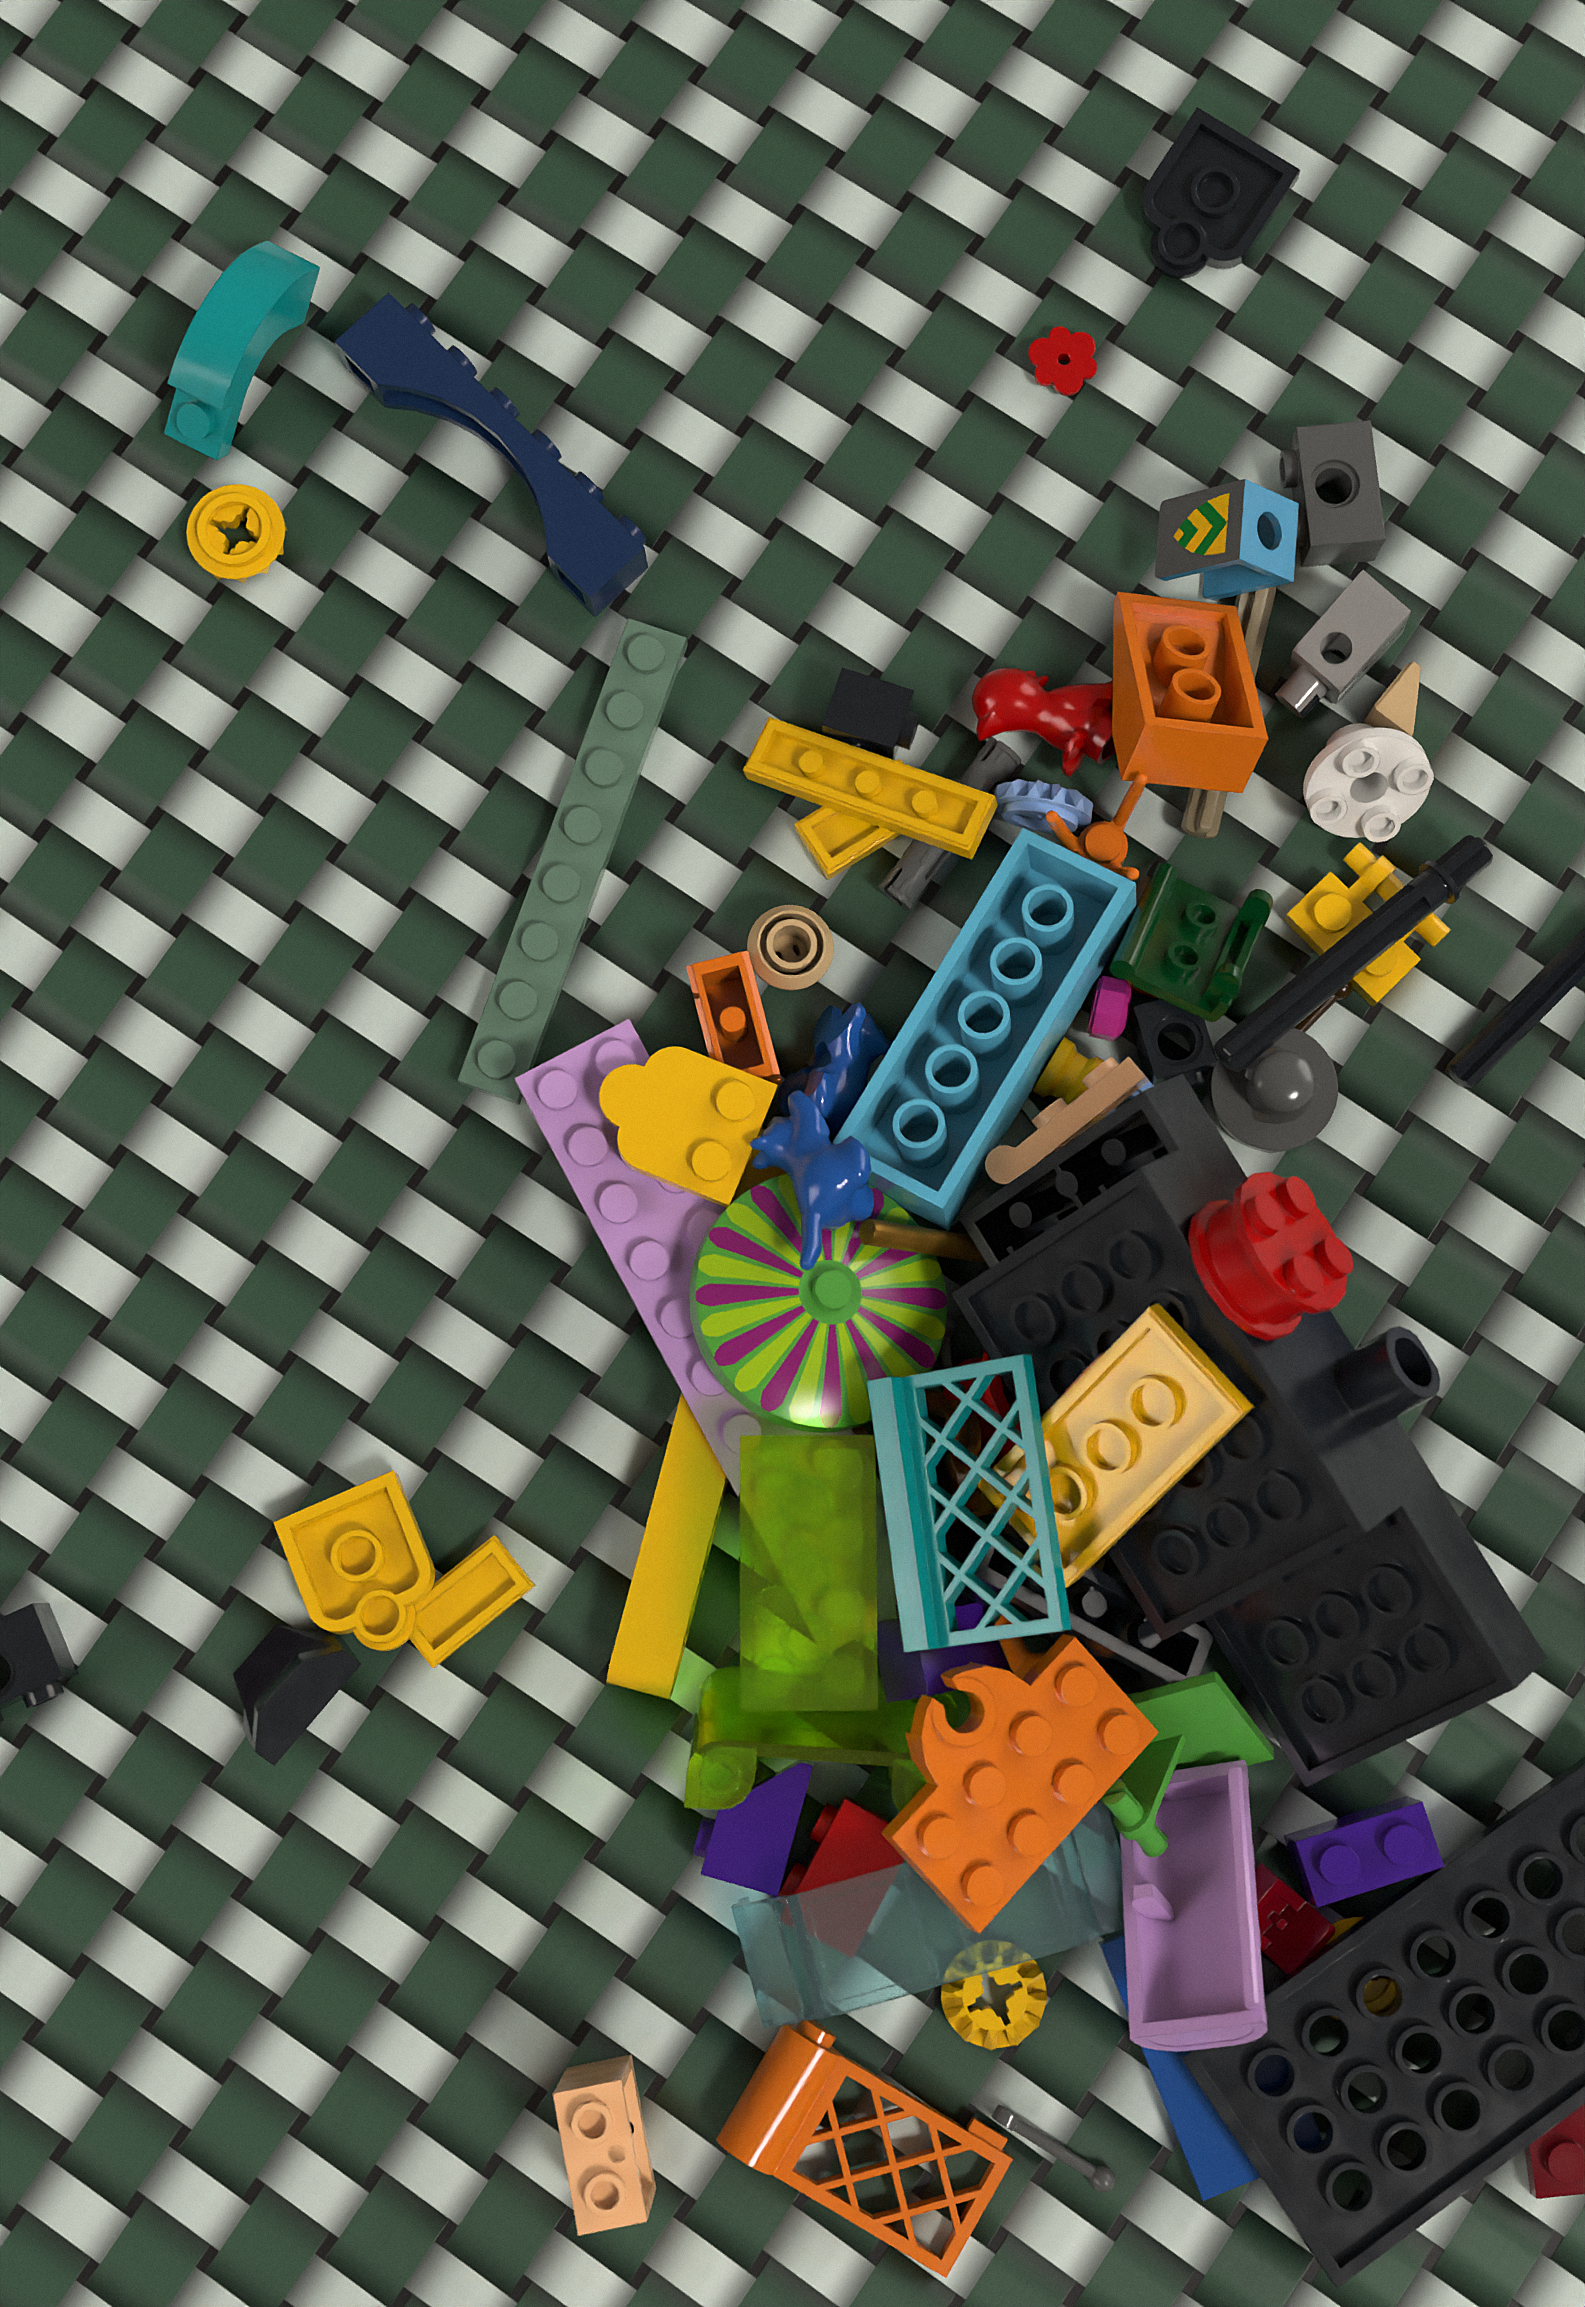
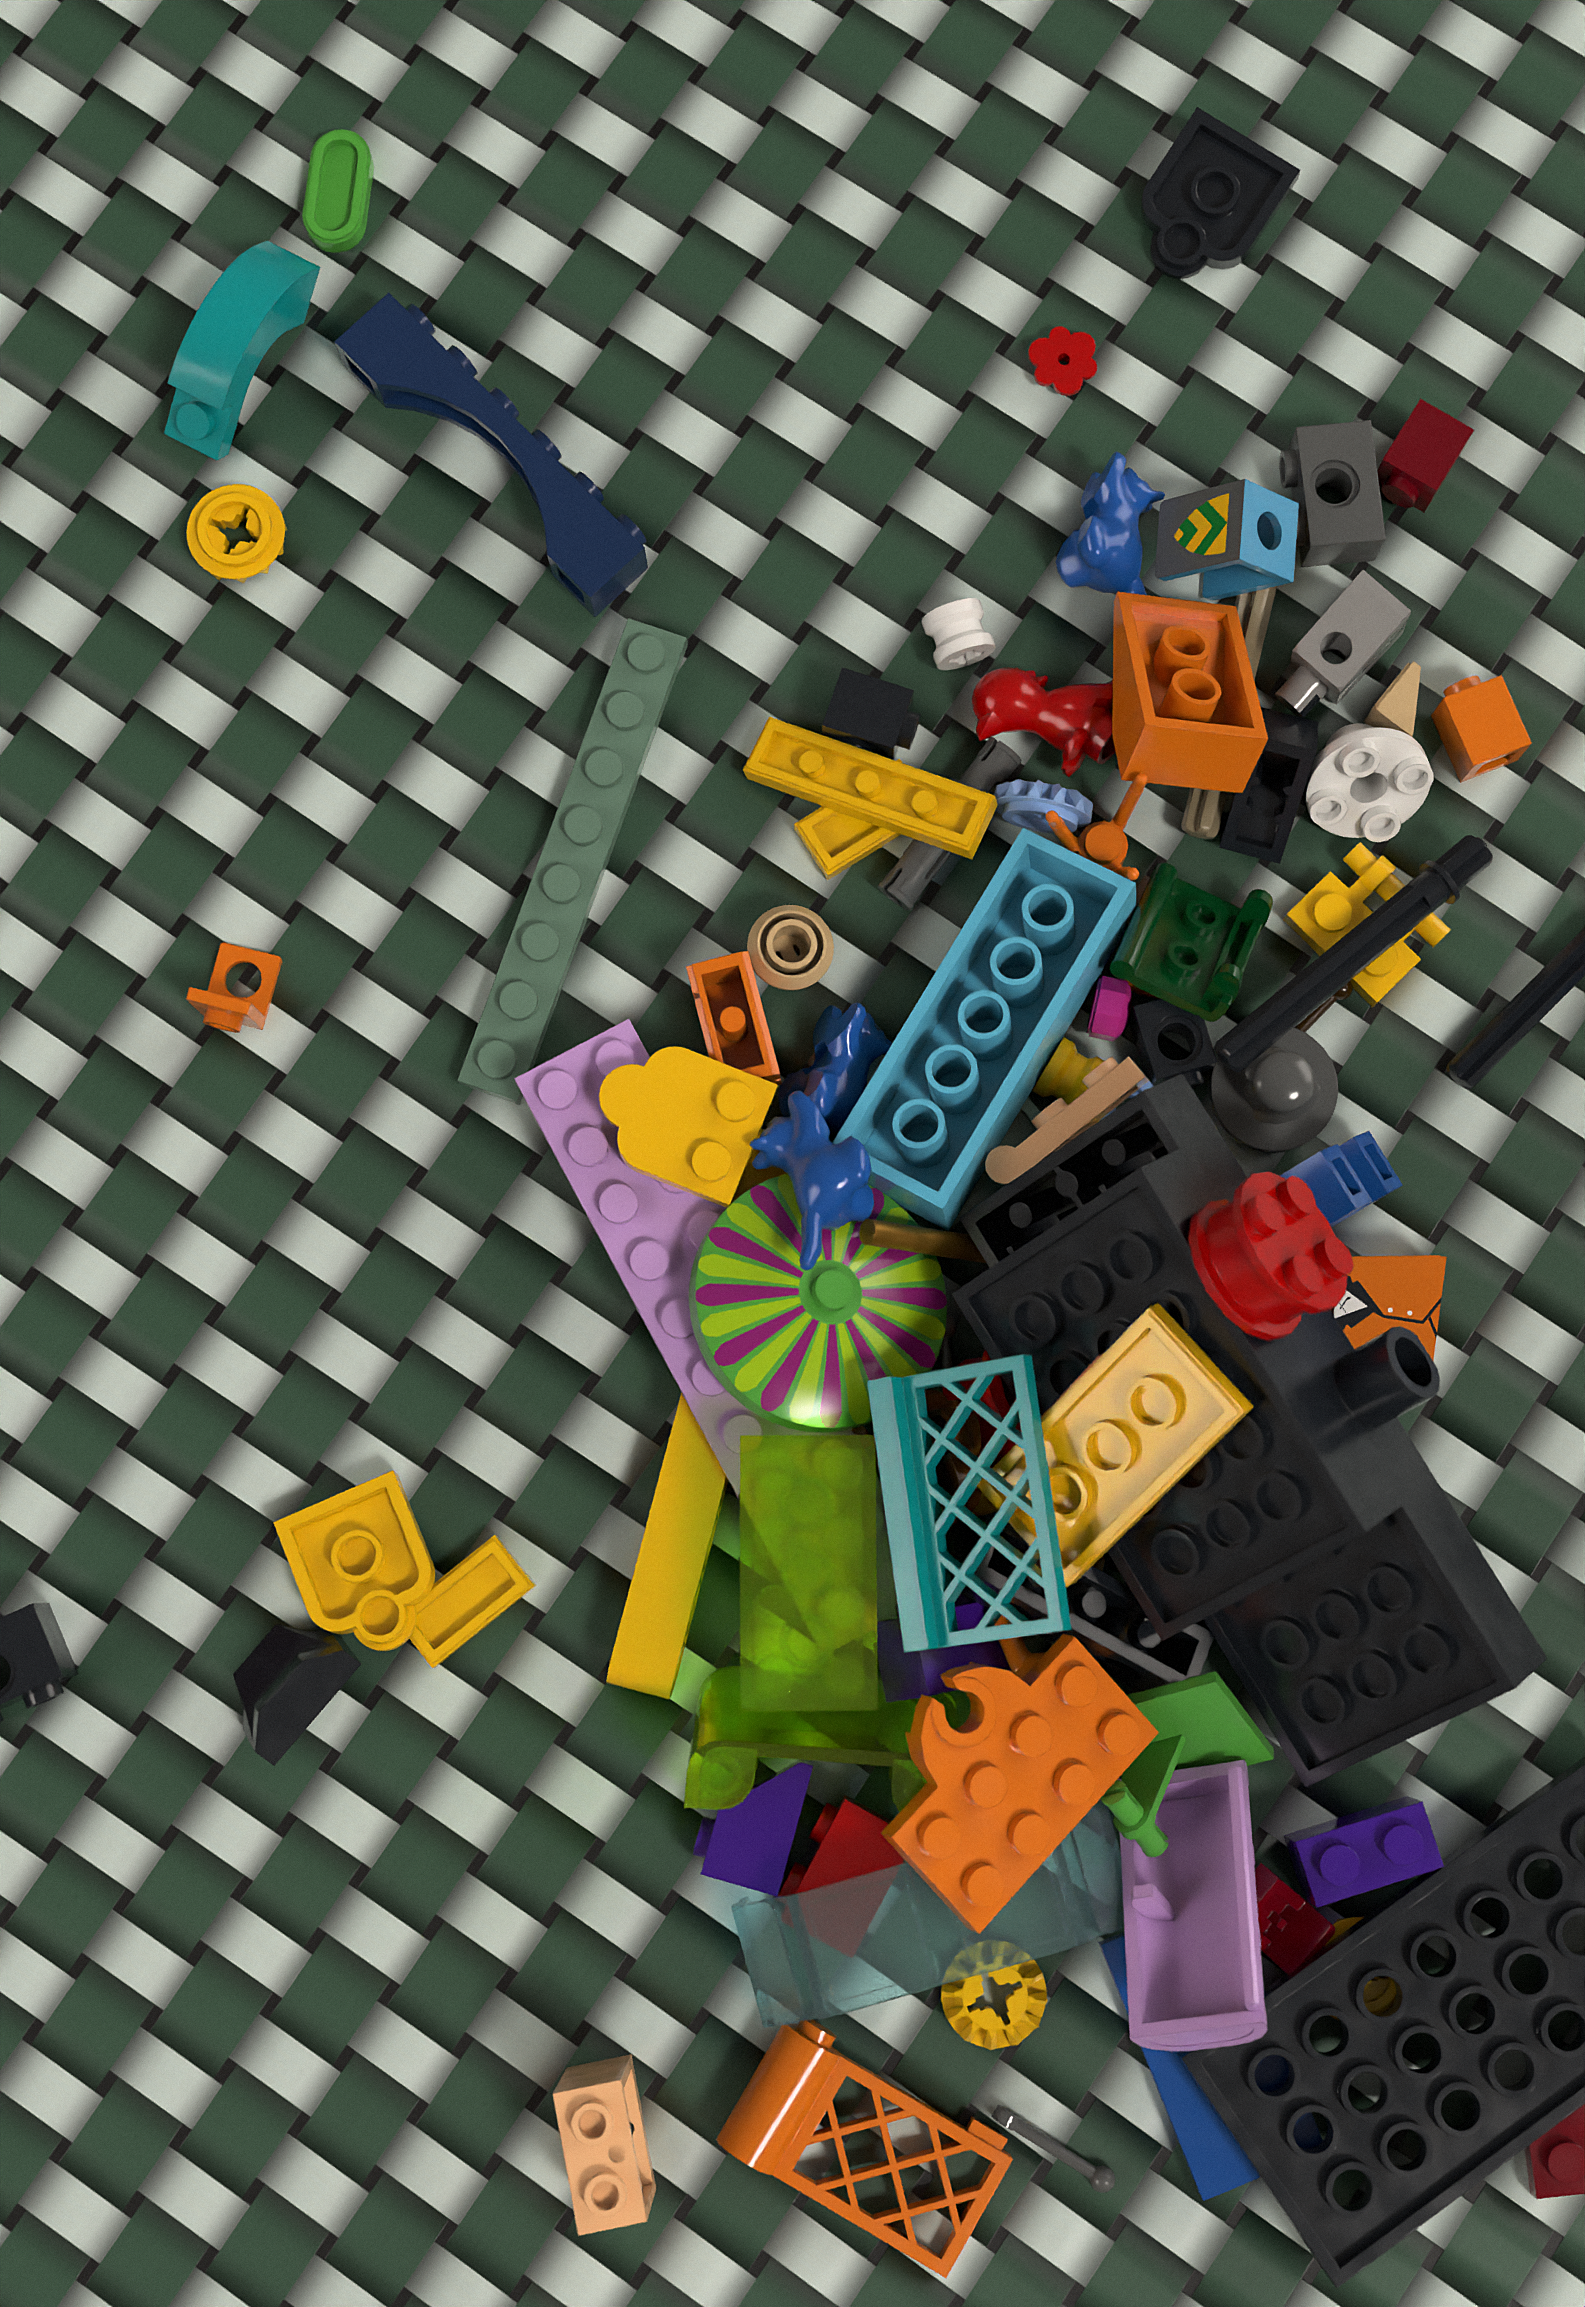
(231, 1012): none -> orange bracket
(338, 191): none -> bright green tile
(958, 634): none -> white wheel
(1108, 545): none -> blue animal
(1266, 810): none -> black arch
(1347, 1177): none -> blue arch
(1391, 1294): none -> orange torso
(1422, 456): none -> dark red brick
(1480, 726): none -> orange brick

